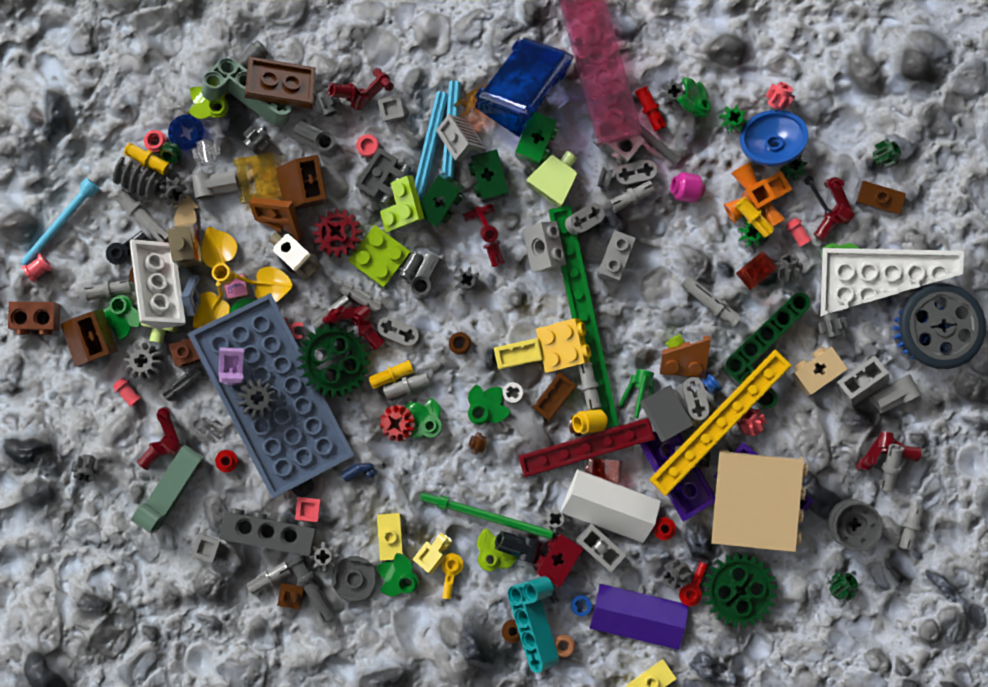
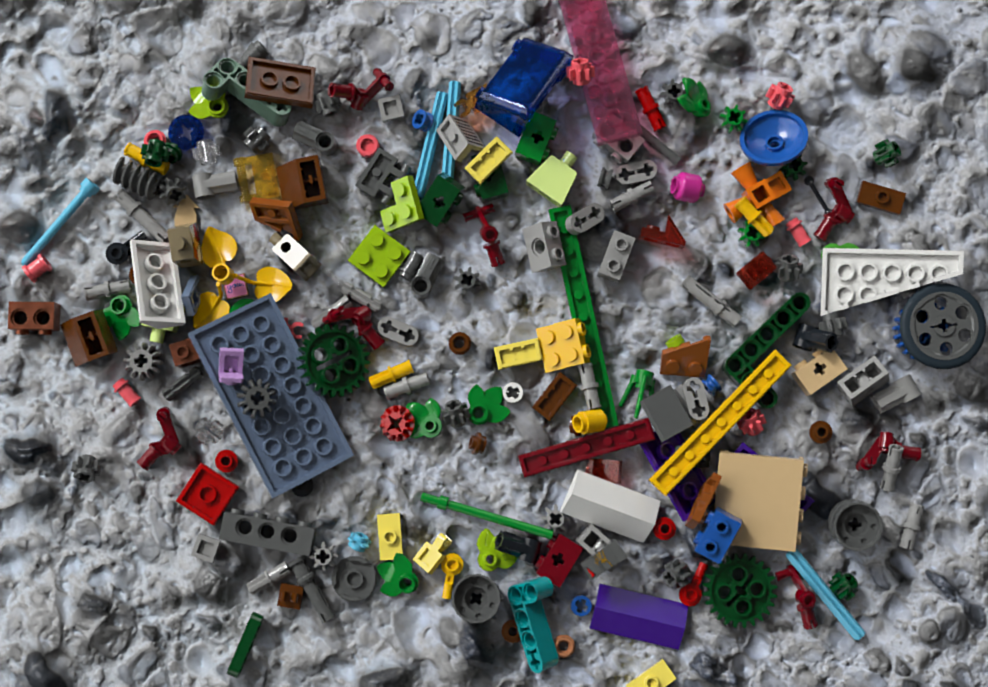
(155, 152): none -> dark green gear
(168, 490): sand green beam -> none
(207, 494): none -> red plate
(245, 644): none -> dark green beam
(308, 509): coral plate -> none
(343, 226): dark red gear -> none
(357, 469): dark blue arm -> none
(359, 541): none -> medium azure plate
(423, 120): none -> blue bush
(455, 413): none -> dark grey gear
(462, 598): none -> dark grey wheel
(488, 160): none -> light yellow plate
(580, 71): none -> coral gear
(603, 559): none -> dark grey leg
(669, 236): none -> clear red slope
(704, 498): none -> dark orange wing
(717, 534): none -> blue brick
(803, 596): none -> dark red pin
(811, 338): none -> black piece
(814, 435): none -> reddish brown plate
(825, 594): none -> medium azure axle

